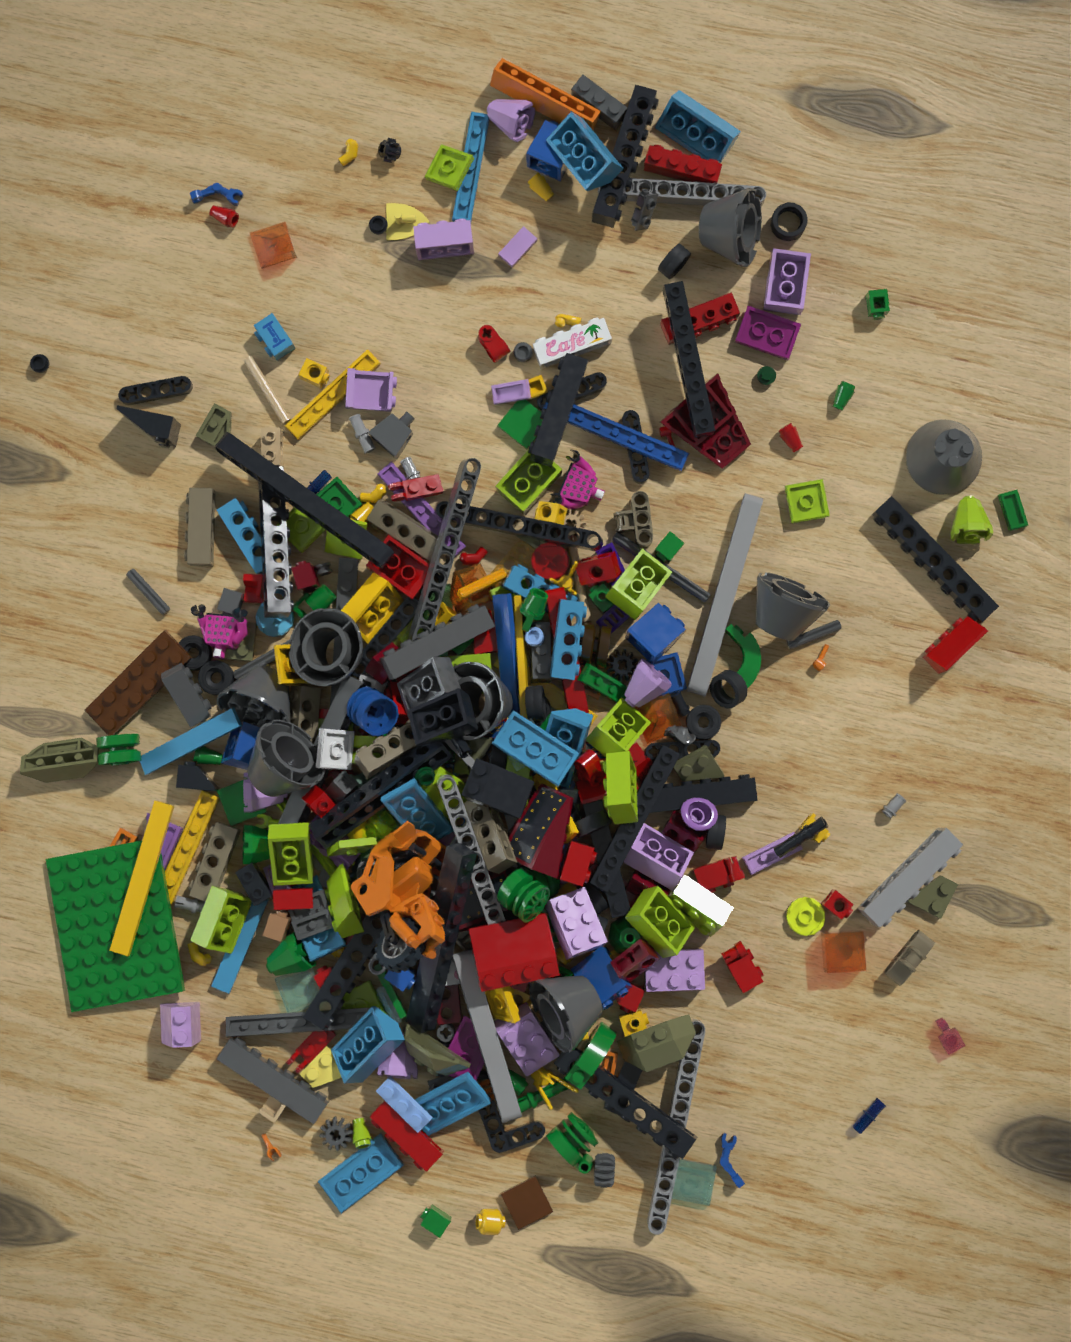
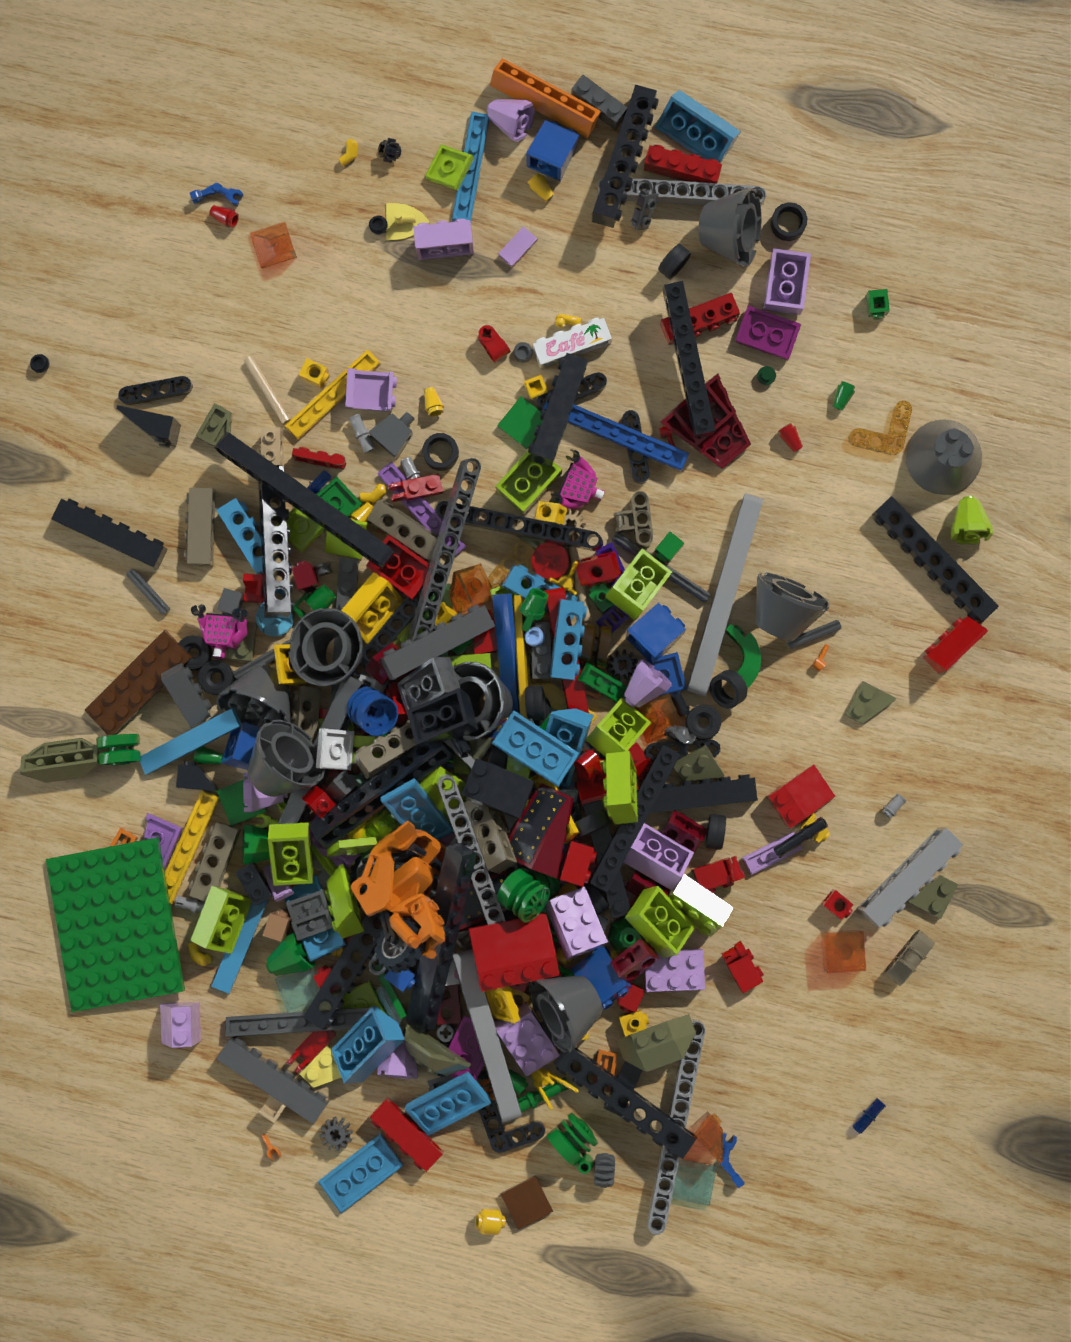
(109, 533): none -> black brick
(142, 878): yellow tile -> none
(274, 336): dark azure brick -> none
(293, 899): red tile -> none
(320, 458): none -> red hinge
(361, 1135): lime cone -> none
(404, 1104): light blue plate -> none
(425, 776): dark green plate -> none
(426, 450): none -> black tyre
(432, 402): none -> yellow cone
(435, 1220): green brick -> none
(473, 559): red arm -> none
(481, 584): light orange axle -> none
(511, 391): lavender tile -> none
(583, 153): dark azure slope -> none
(592, 1055): green arch -> none
(699, 814): medium lavender hat -> none
(710, 1134): none -> clear orange slope
(800, 796): none -> red slope
(805, 916): neon yellow tile -> none
(807, 501): lime plate -> none
(868, 702): none -> olive wing
(885, 439): none -> clear yellow beam
(949, 1038): clear pink plate -> none
(1013, 510): green tile -> none

